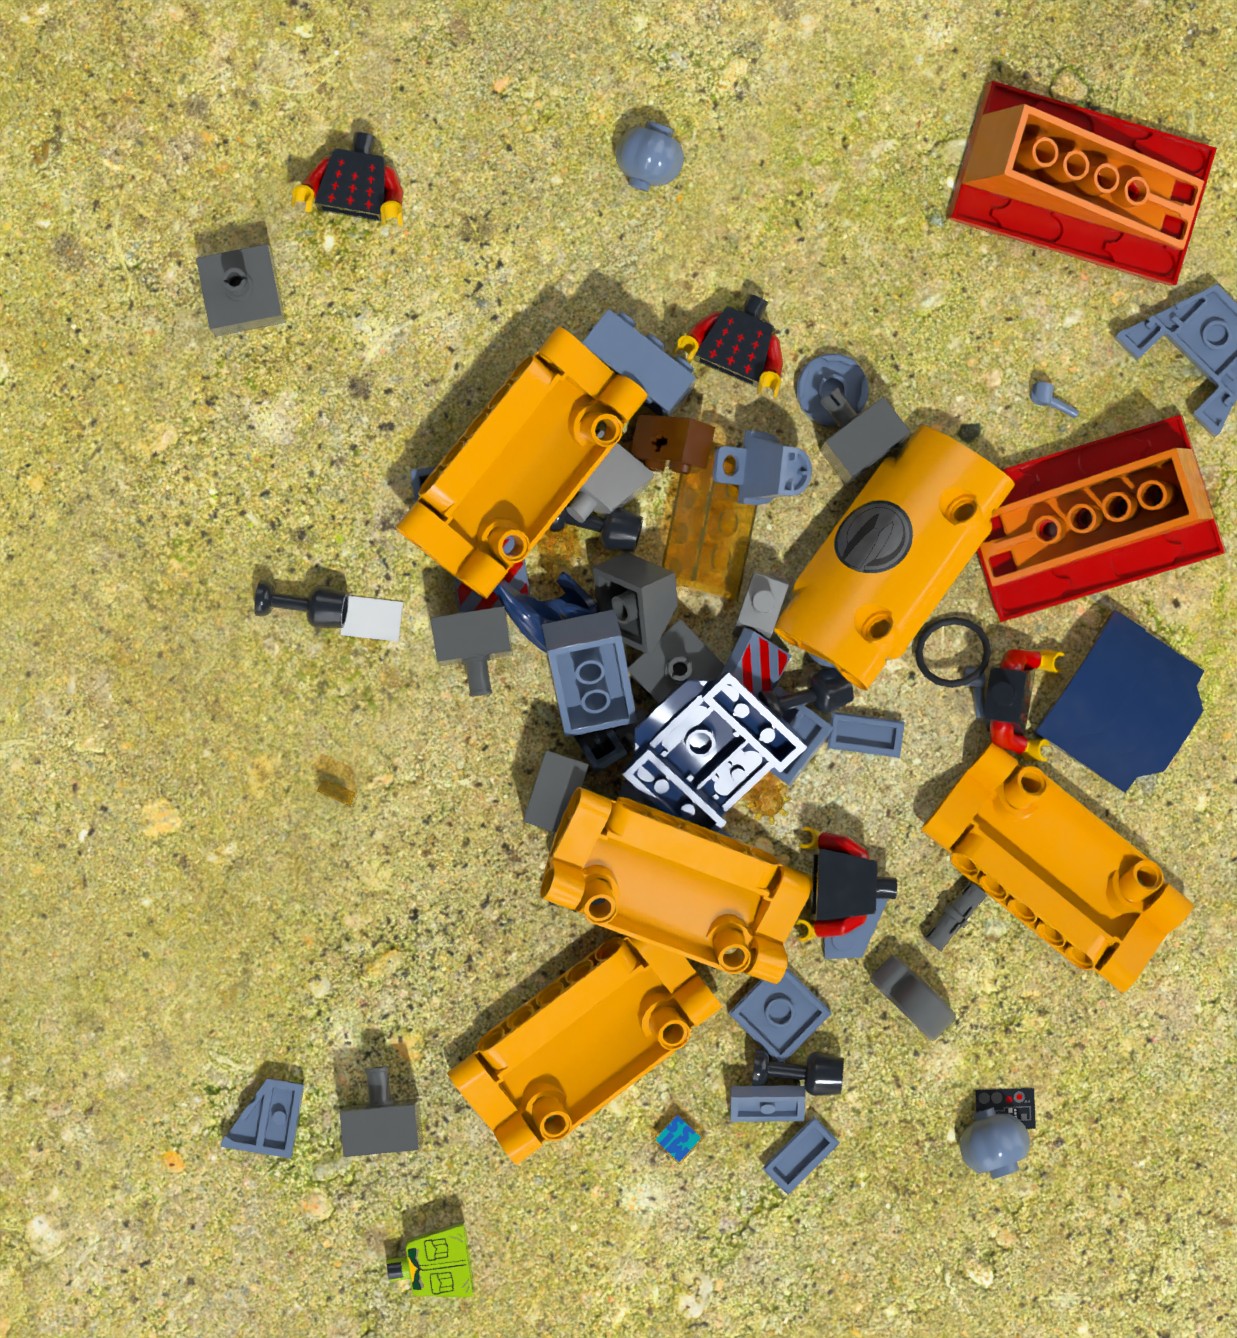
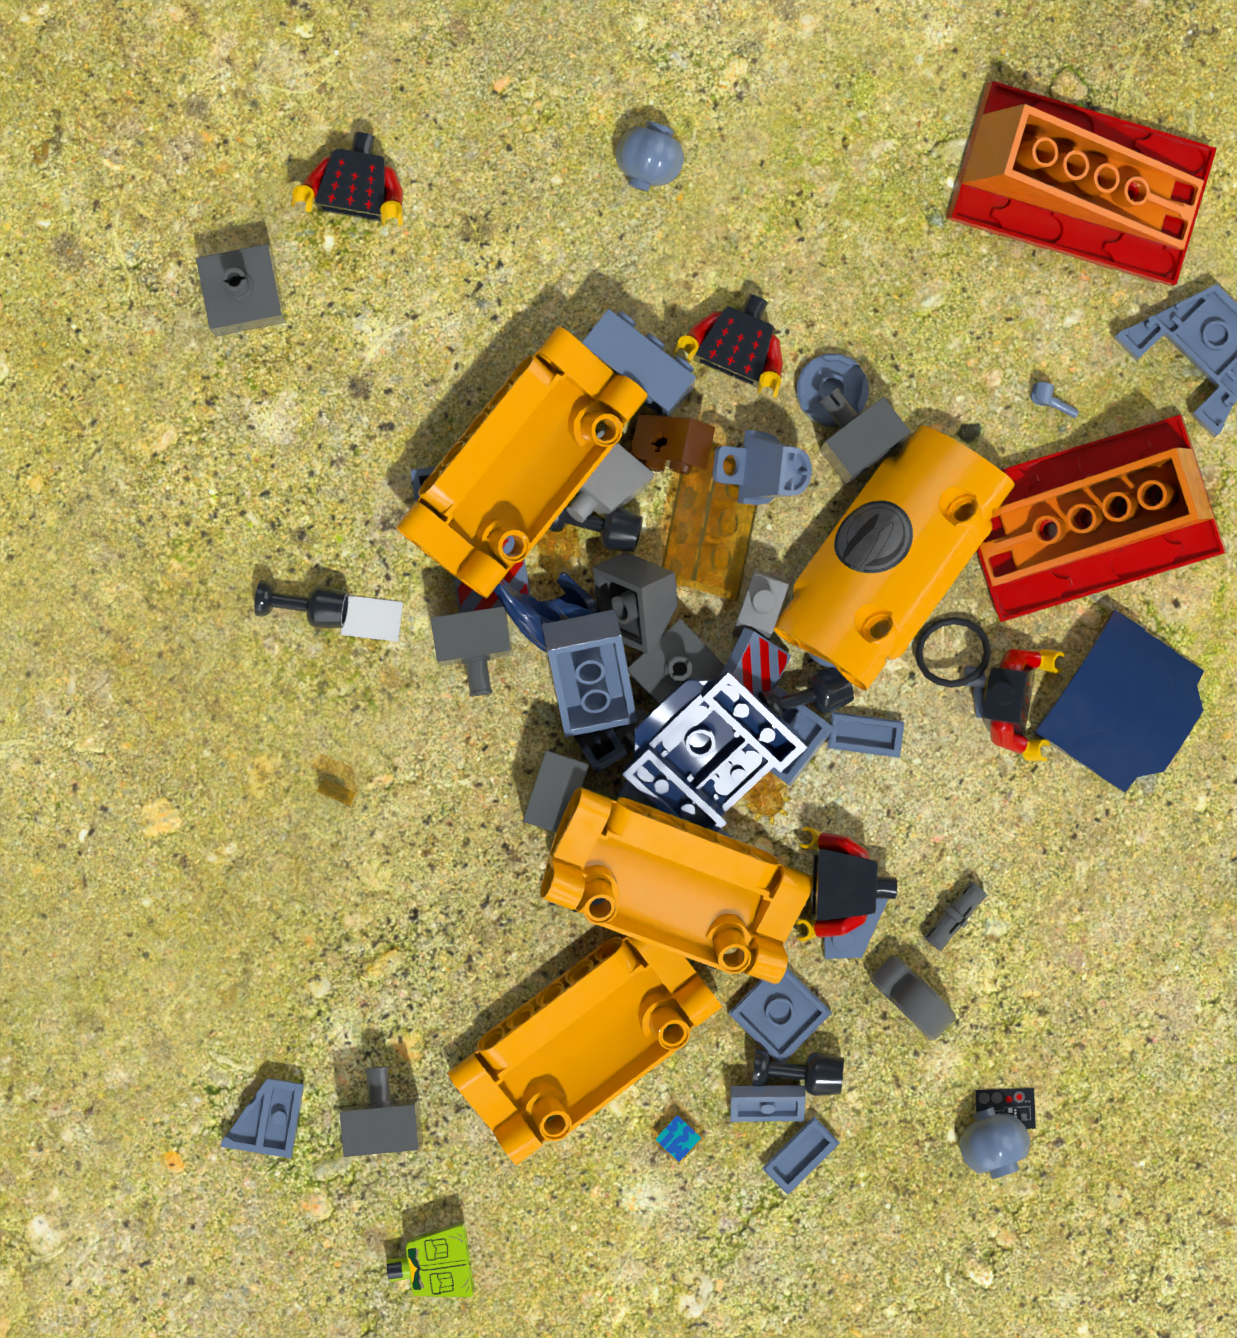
(1056, 867): light orange panel -> none

